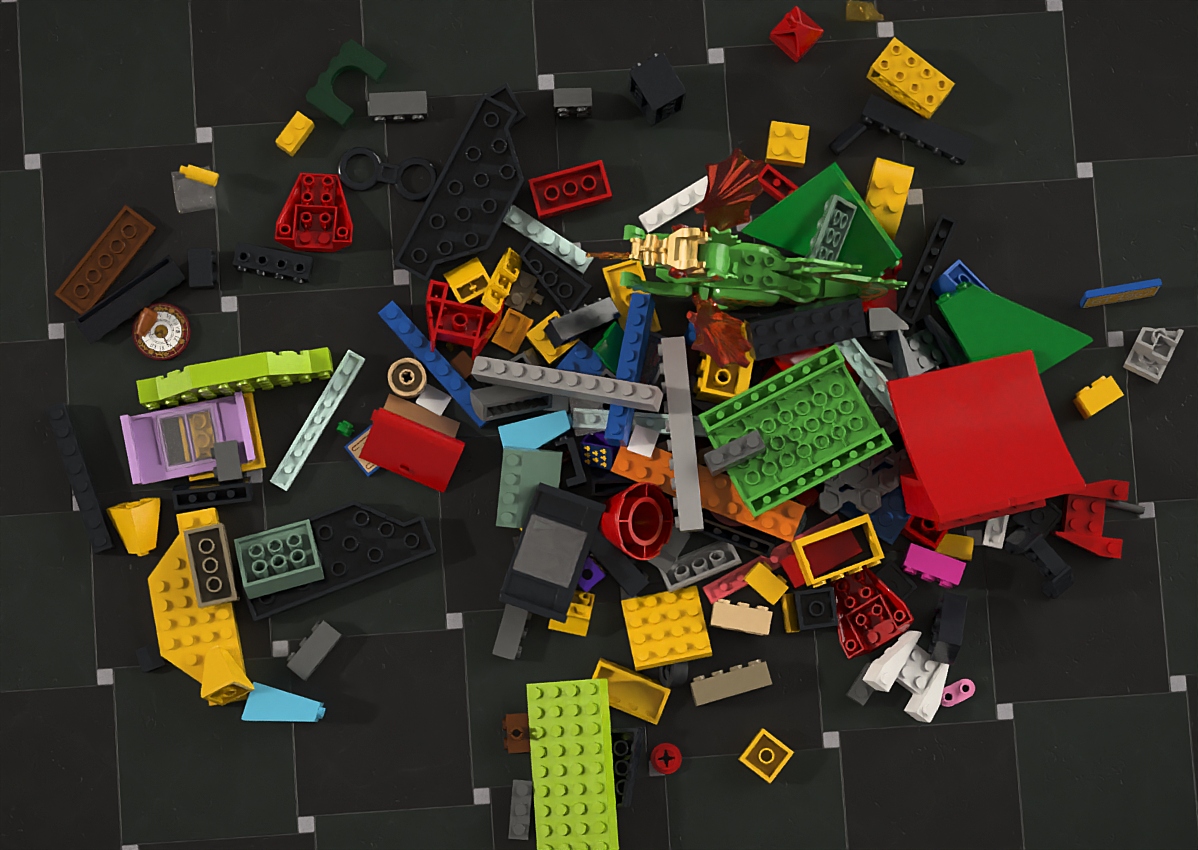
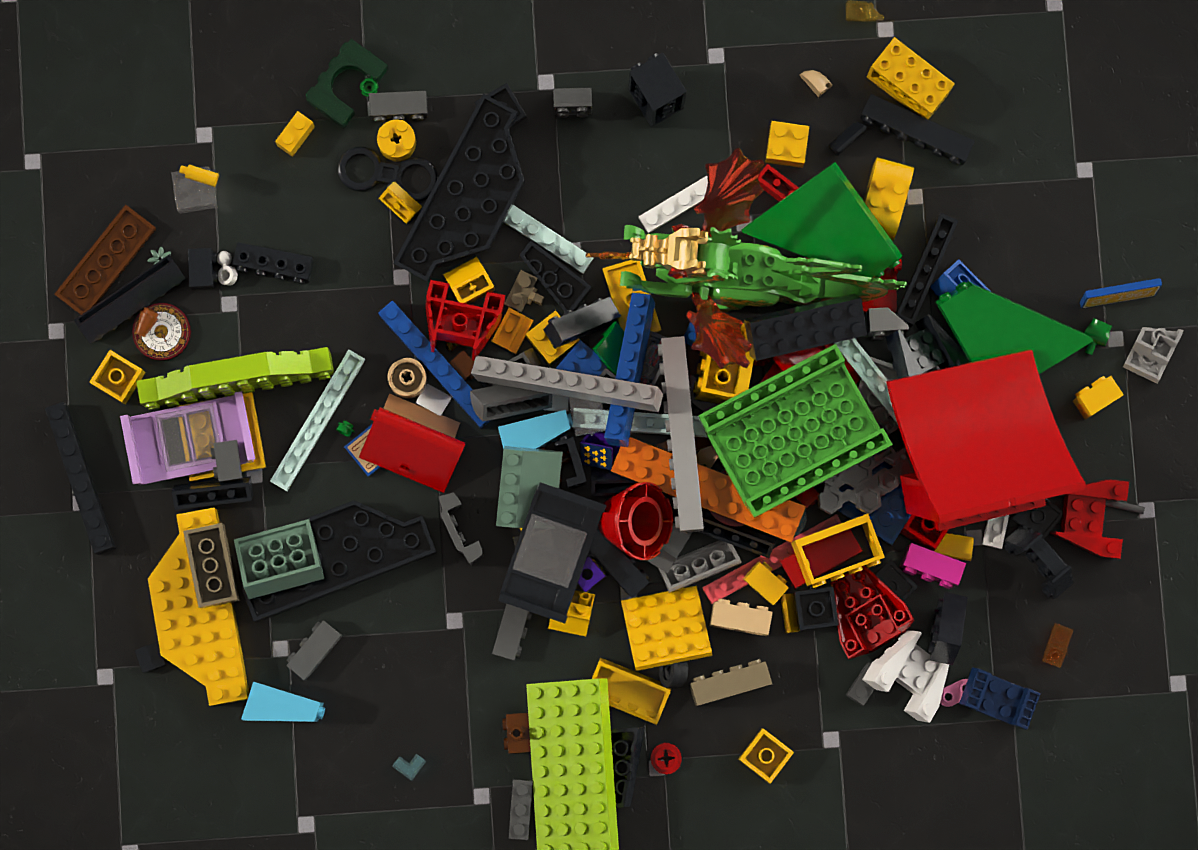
(117, 377): none -> yellow brick
(137, 524): yellow slope -> none
(157, 256): none -> sand green plant
(223, 678): yellow slope -> none
(224, 259): none -> white plate
(315, 215): red wedge -> none
(368, 82): none -> green plate
(387, 145): none -> yellow brick
(400, 202): none -> yellow slope
(410, 769): none -> clear light blue piece
(450, 504): none -> dark grey plate
(501, 280): yellow slope -> none
(570, 189): red brick -> none
(643, 441): white sticker -> none
(734, 453): dark grey brick -> none
(796, 34): red piece -> none
(816, 81): none -> tan brick
(831, 229): sand green slope -> none
(999, 698): none -> dark blue plate
(1057, 645): none -> clear orange slope
(1099, 332): none -> green piece

